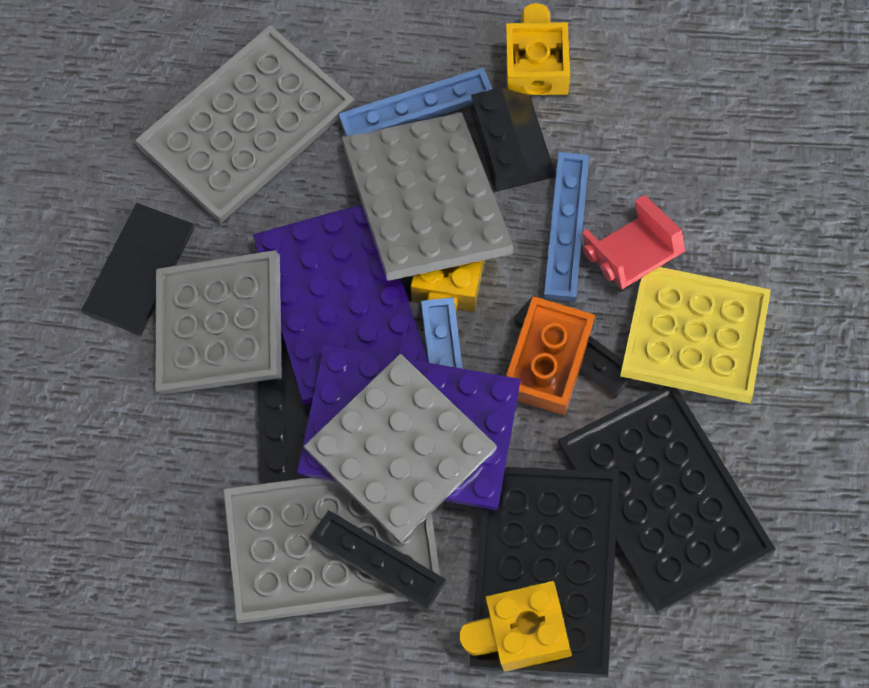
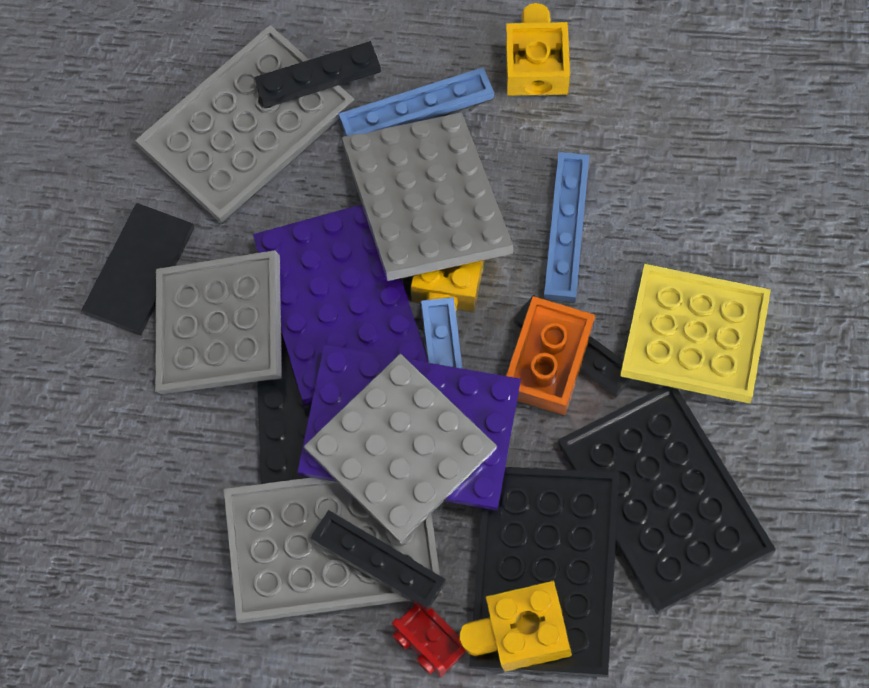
(317, 74): none -> black plate
(430, 638): none -> red bracket
(510, 138): black slope -> none
(636, 246): coral panel -> none

